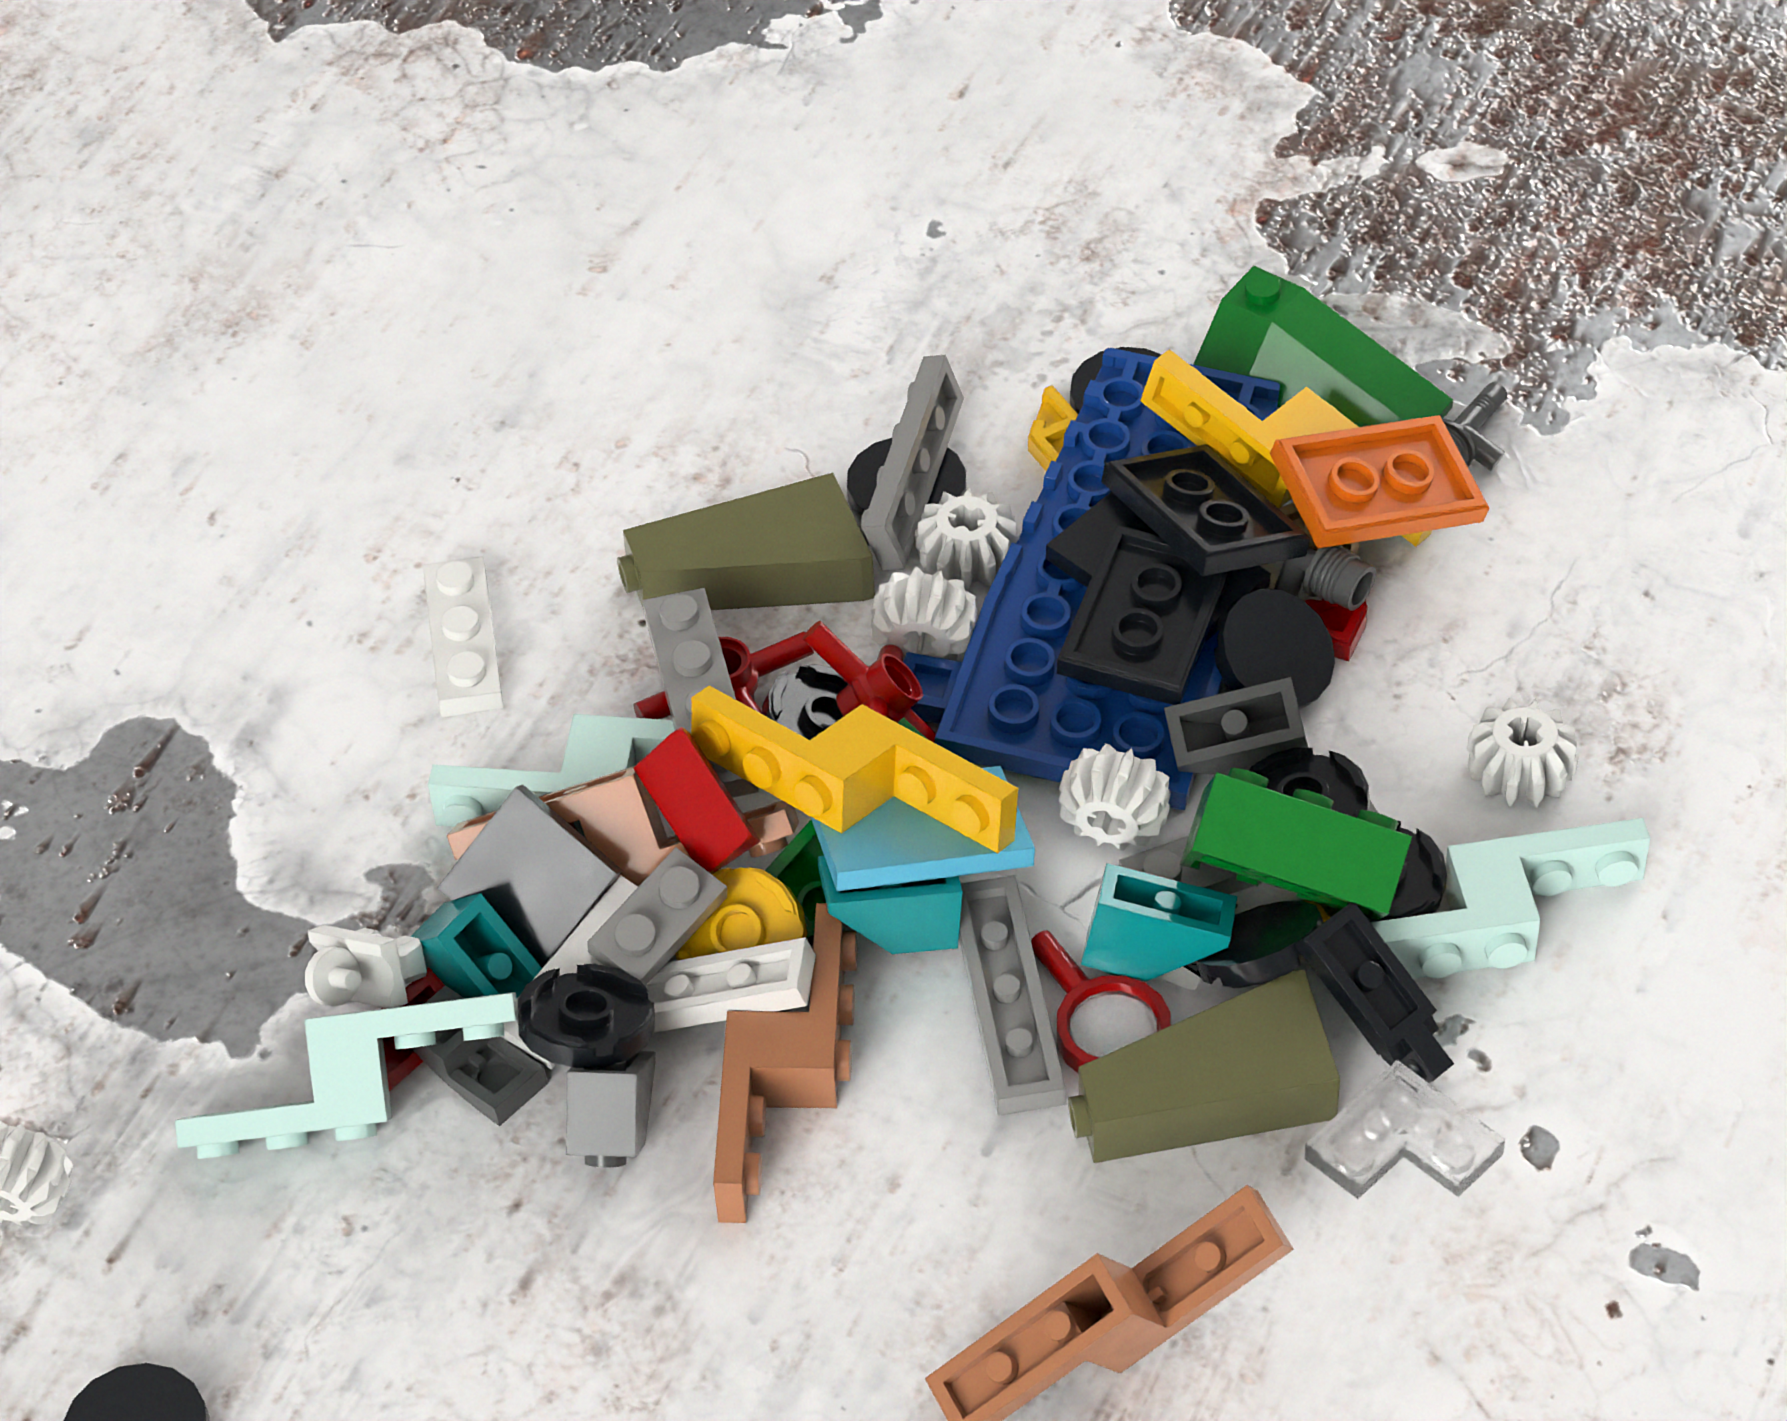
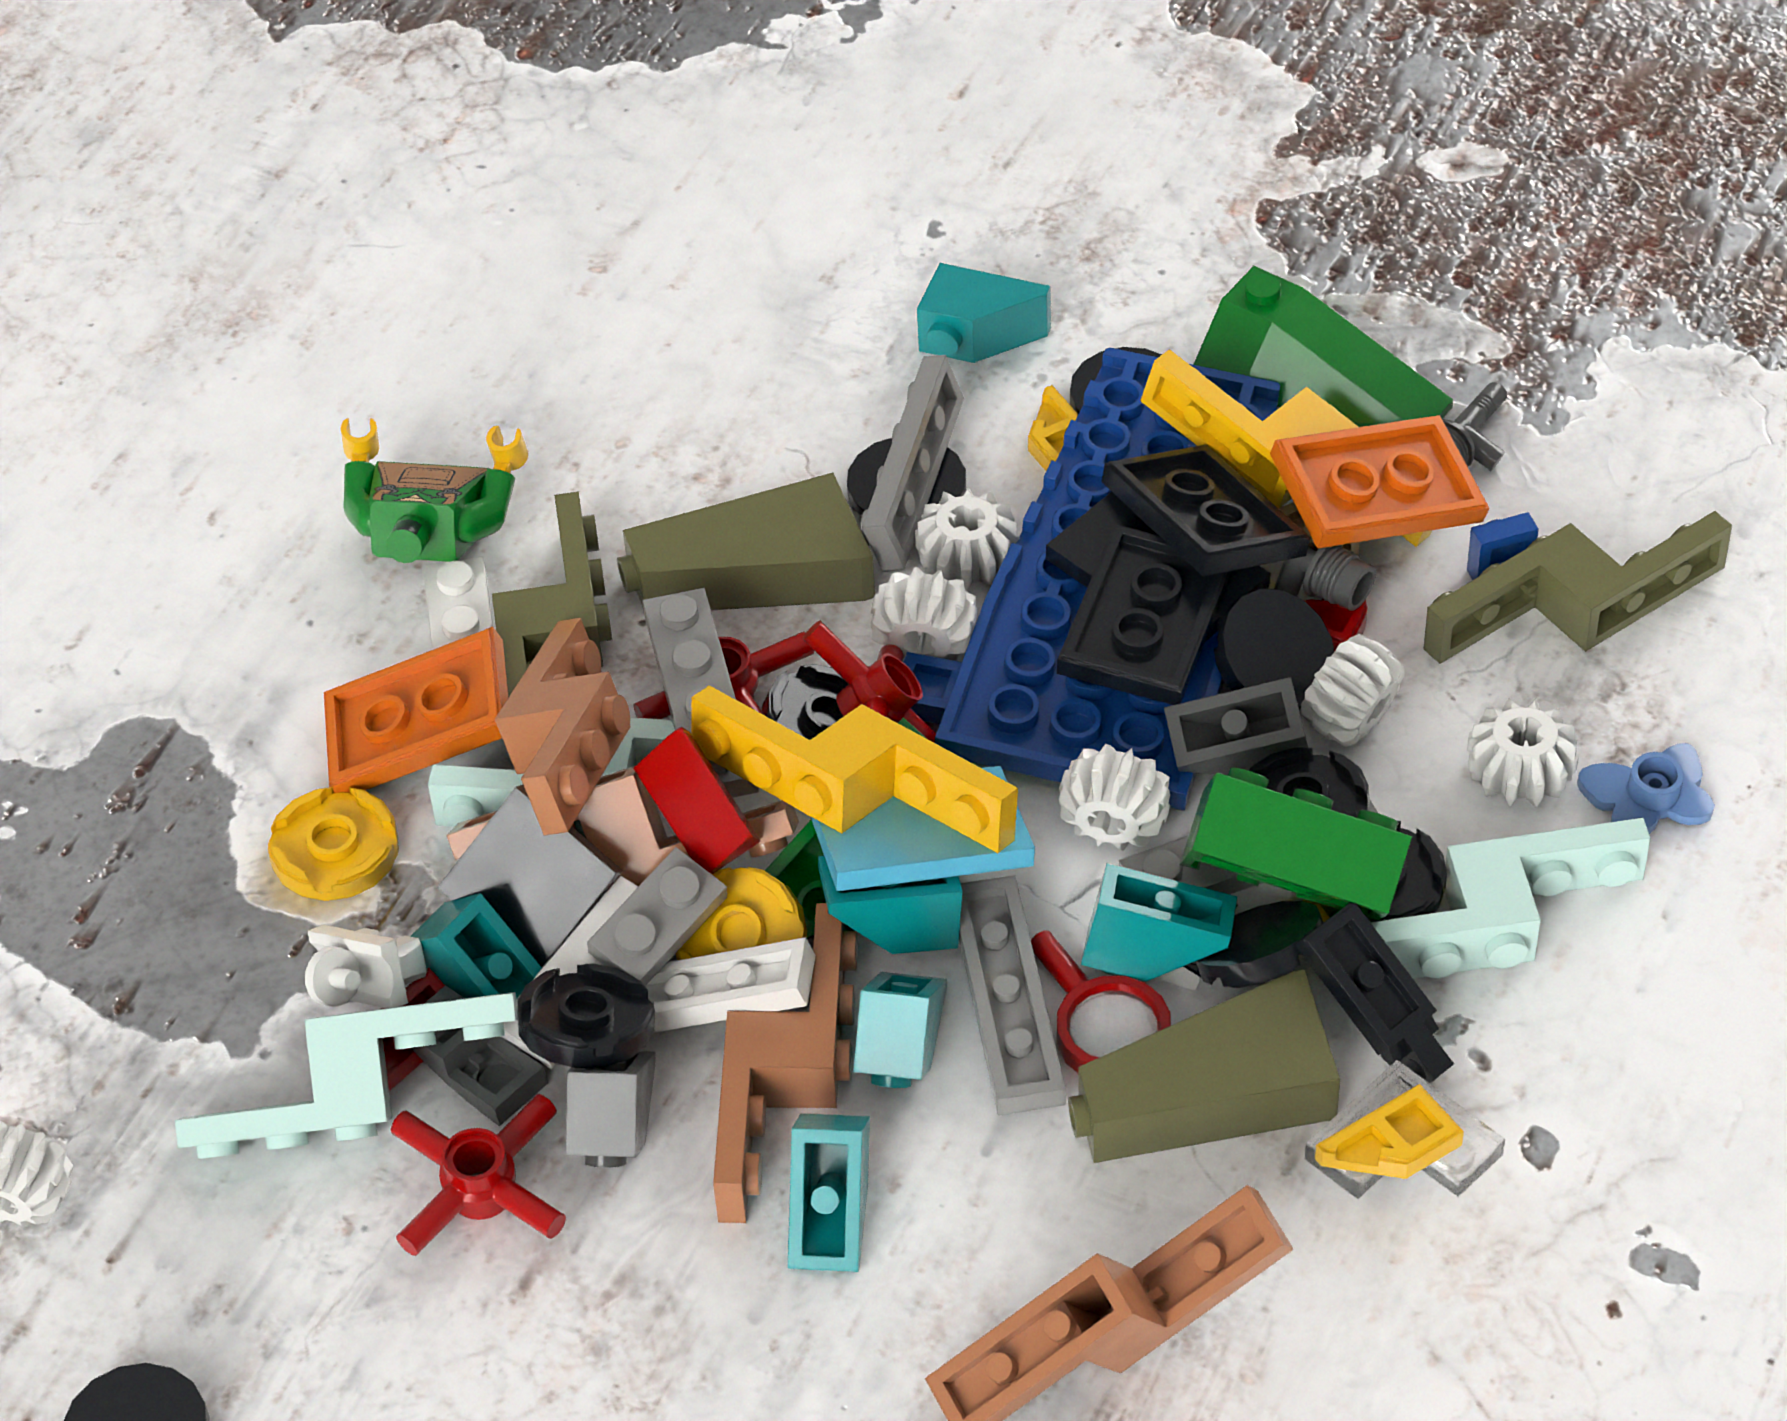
(333, 843): none -> yellow tile
(415, 712): none -> orange tile
(427, 508): none -> green torso
(483, 1194): none -> red bar
(529, 615): none -> olive bracket
(563, 725): none -> nougat bracket
(828, 1191): none -> teal slope
(898, 1028): none -> slope
(980, 313): none -> teal slope
(1352, 690): none -> white gear
(1394, 1138): none -> yellow tile
(1499, 541): none -> blue plate
(1576, 586): none -> olive bracket
(1652, 789): none -> medium blue animal

